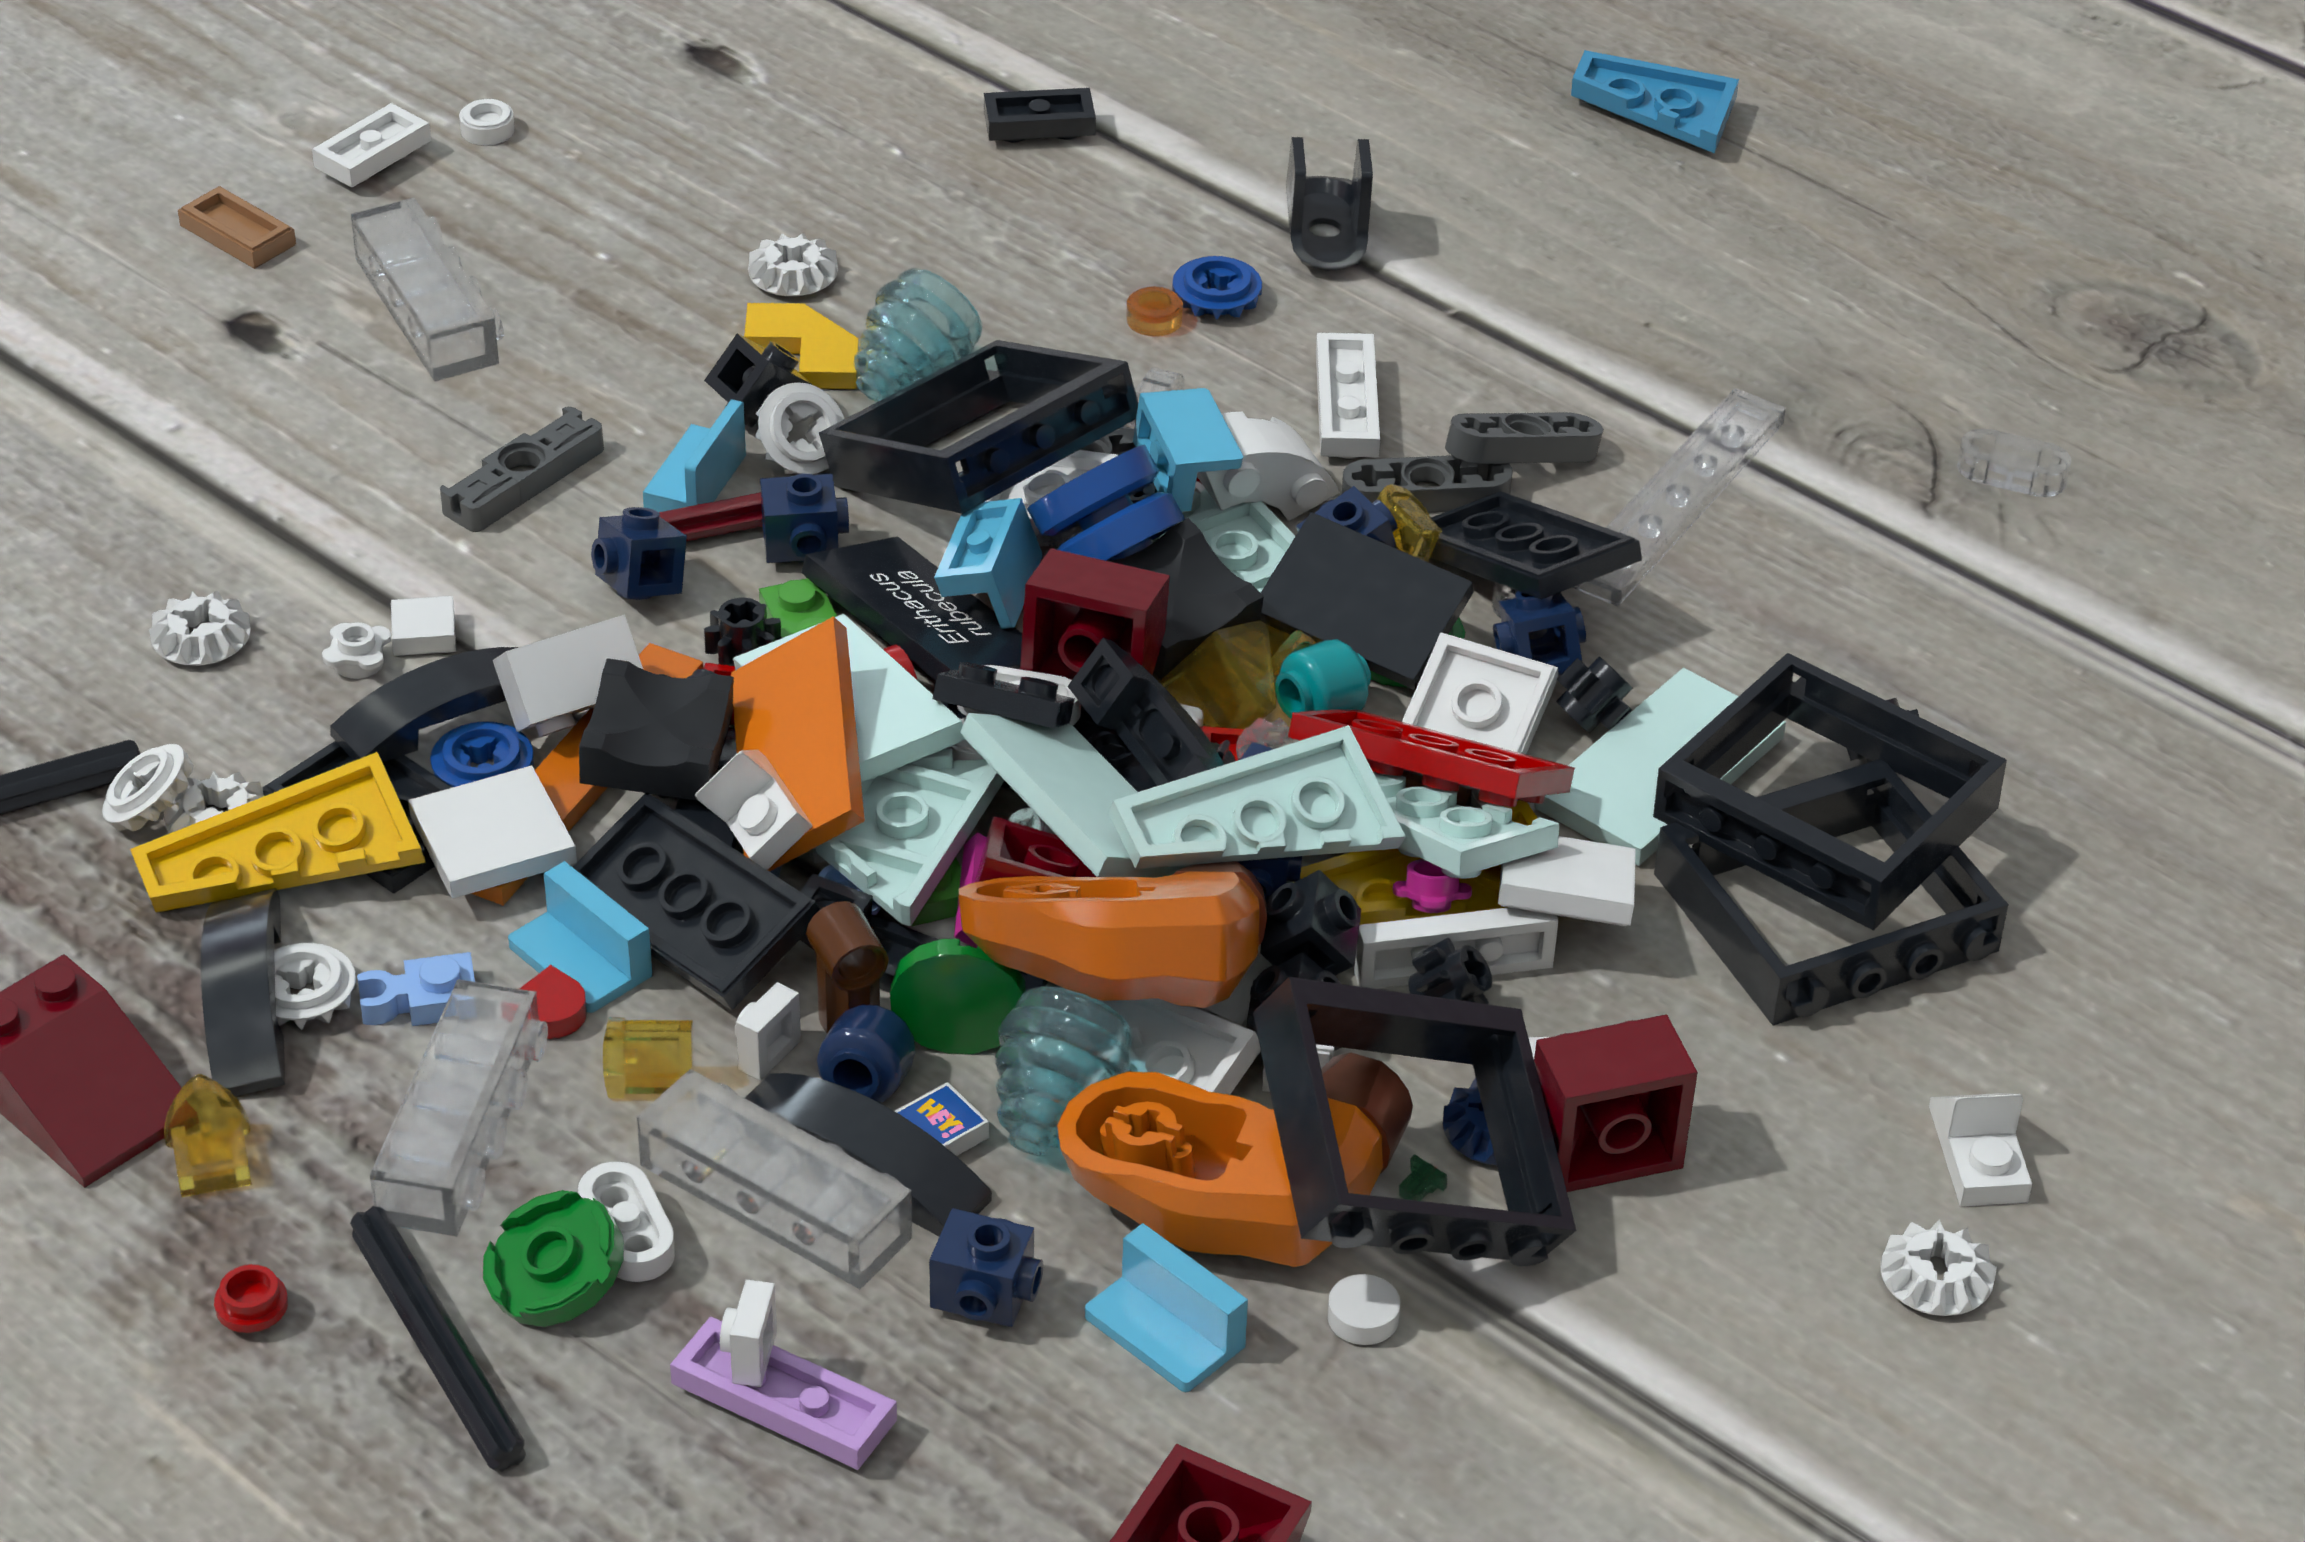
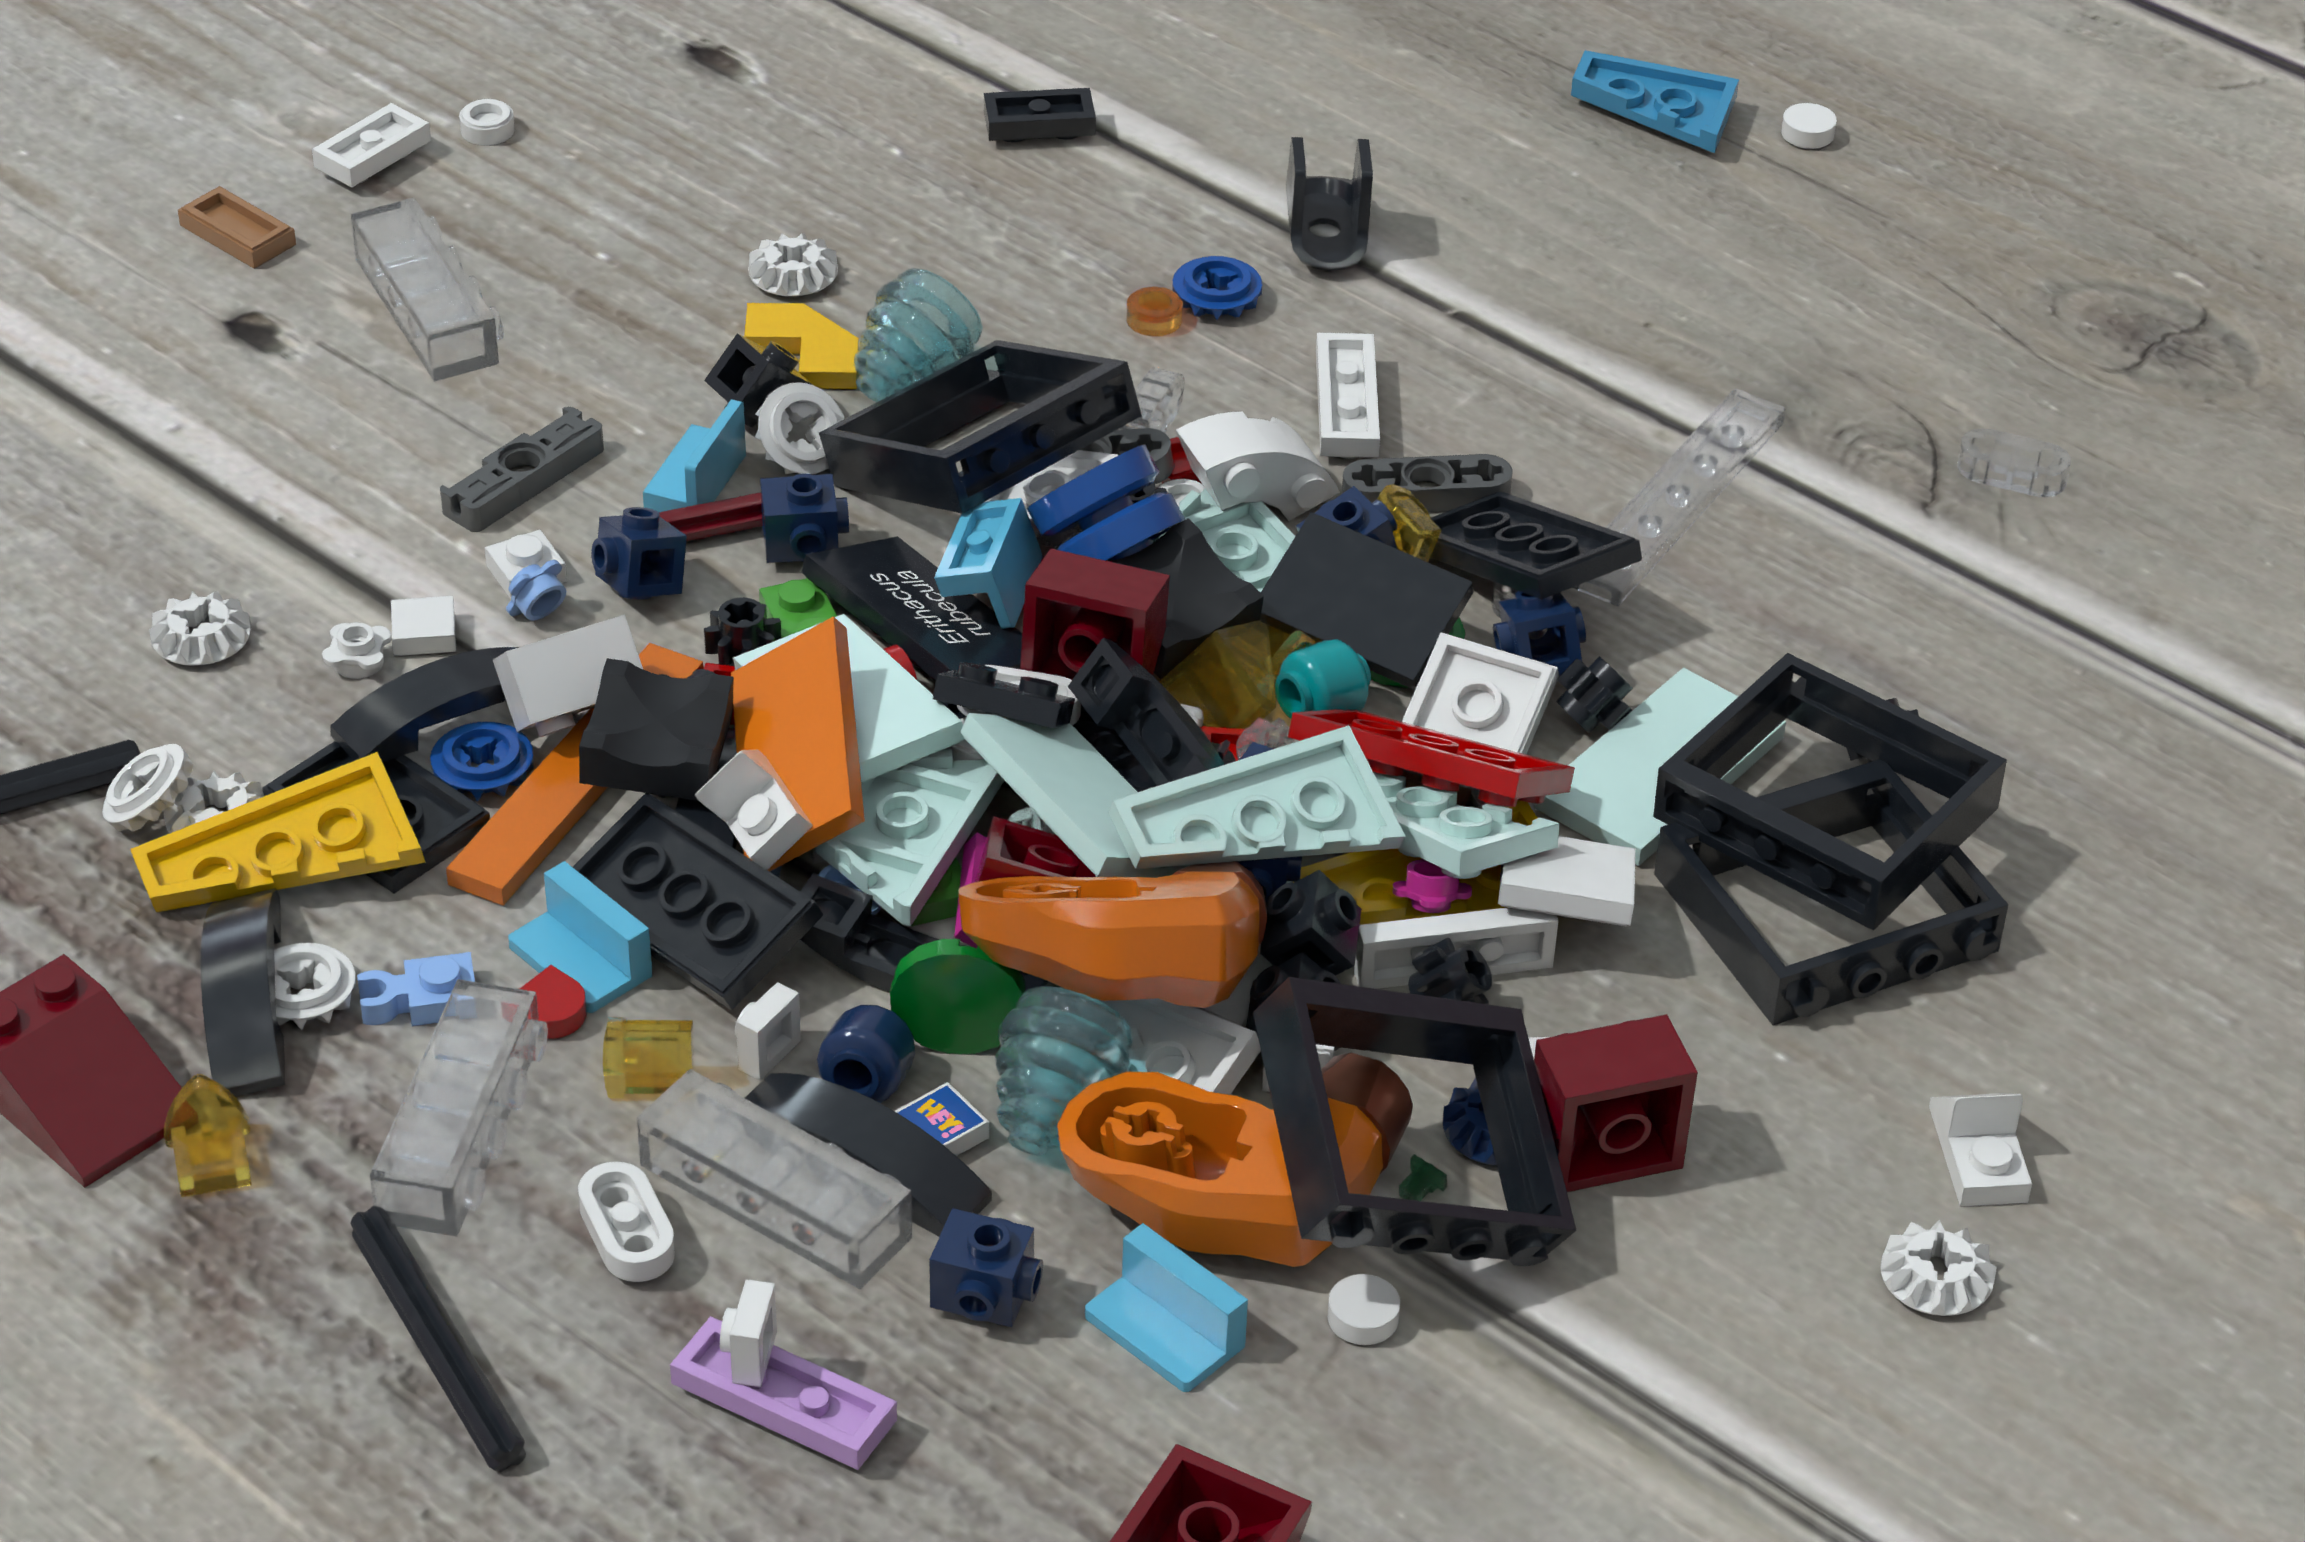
(250, 1299): red plate -> none
(492, 831): white tile -> none
(513, 555): none -> white plate
(536, 591): none -> light blue plate
(553, 1259): green tile -> none
(847, 960): reddish brown piece -> none
(1184, 438): medium azure panel -> none
(1523, 437): dark grey beam -> none
(1808, 125): none -> white tile

